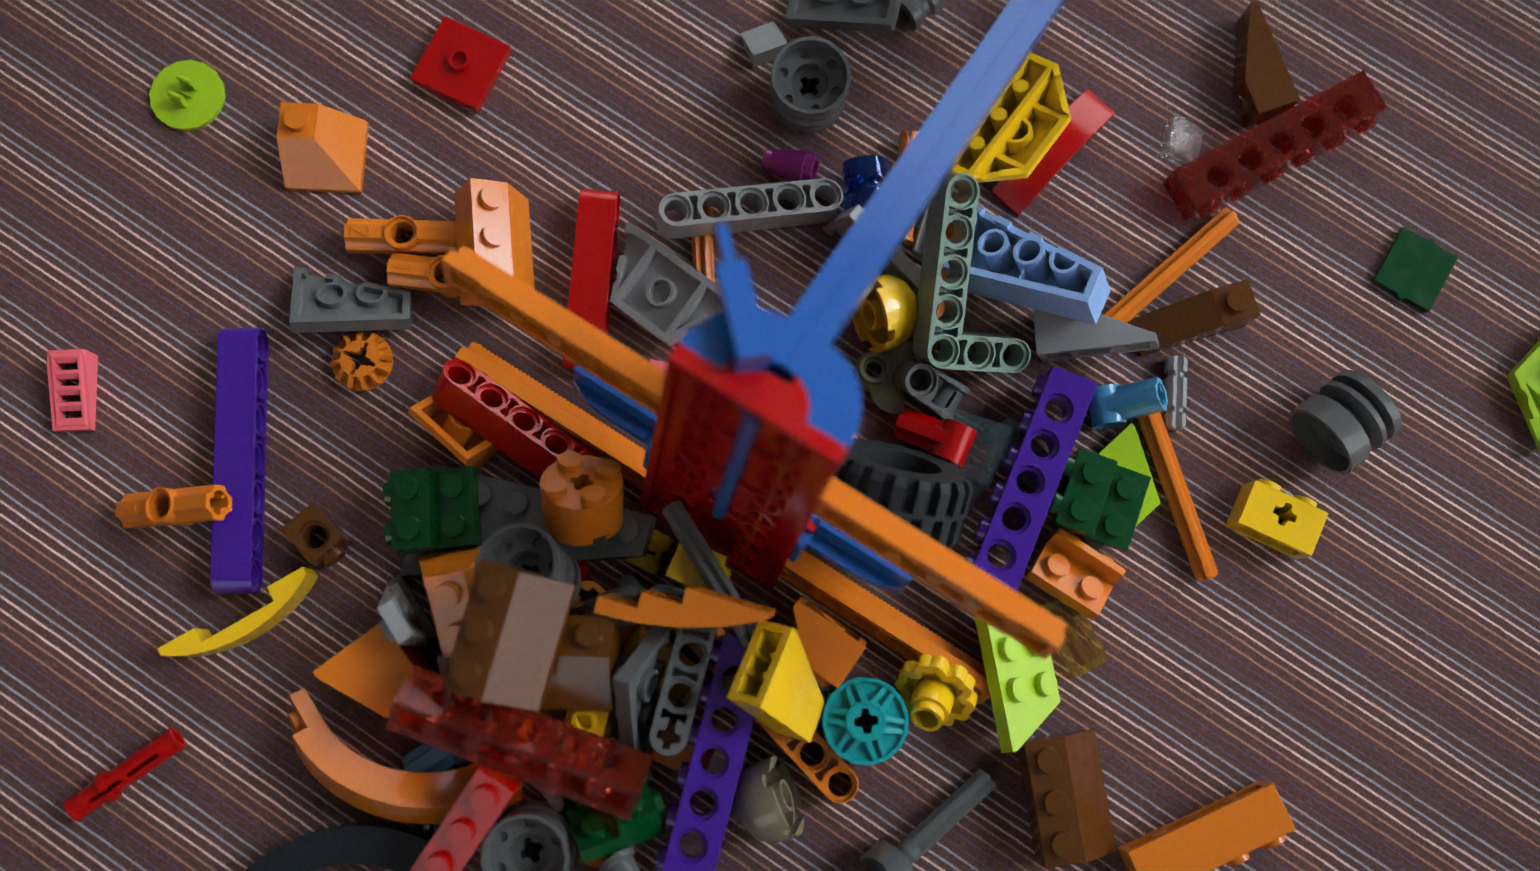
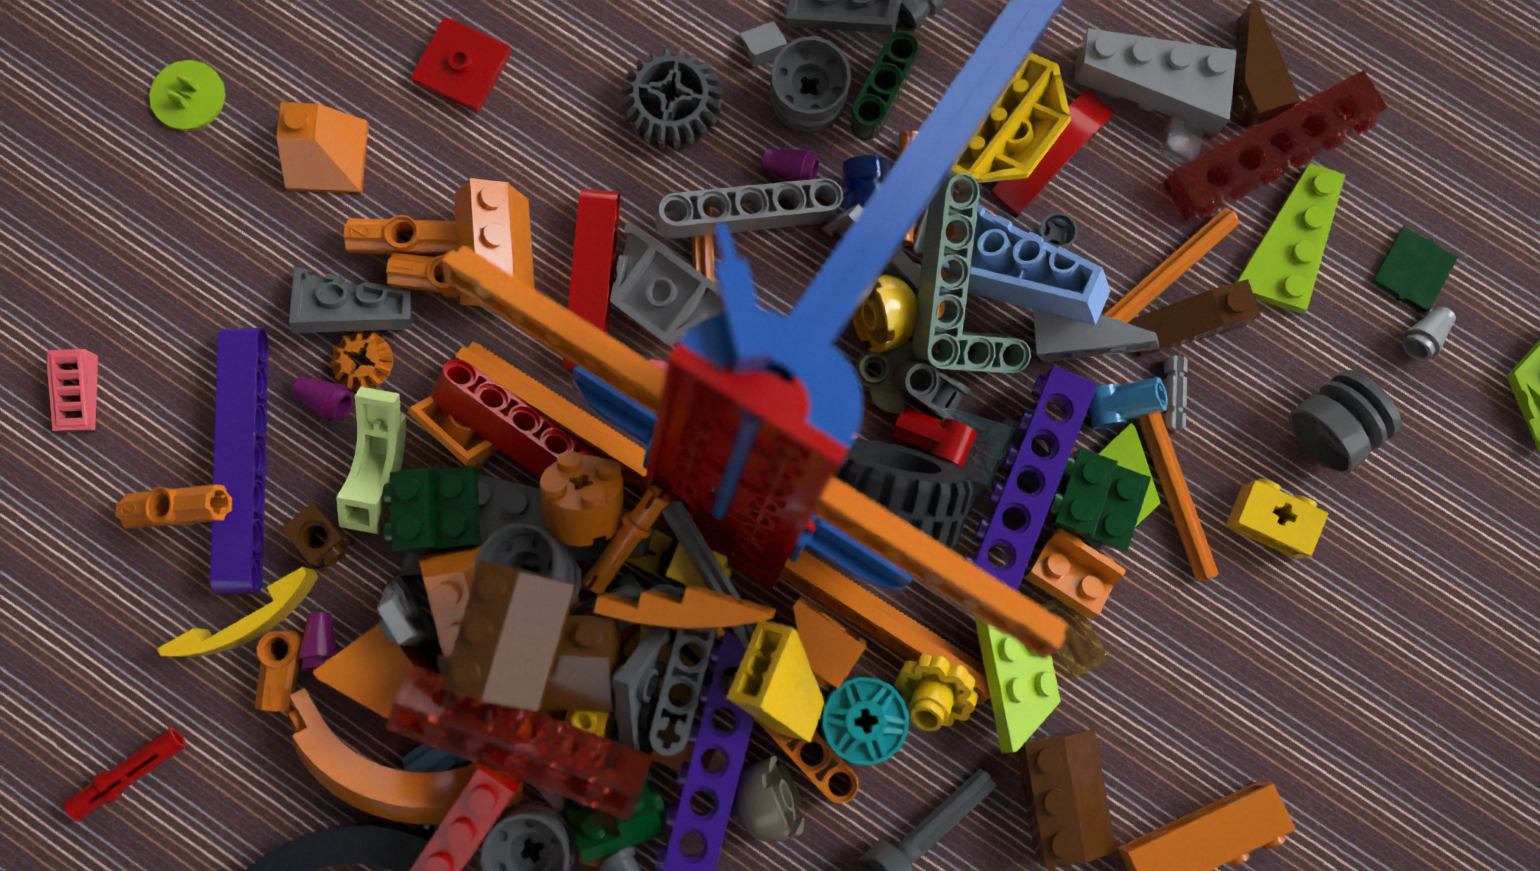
(277, 675): none -> orange piece
(317, 642): none -> magenta cone
(325, 398): none -> magenta cone
(377, 453): none -> yellowish green arch
(636, 525): none -> orange pin
(644, 88): none -> dark grey gear
(888, 70): none -> dark green beam
(1061, 229): none -> dark grey wheel
(1160, 75): none -> light grey wedge
(1292, 247): none -> lime wing
(1429, 334): none -> light grey cone

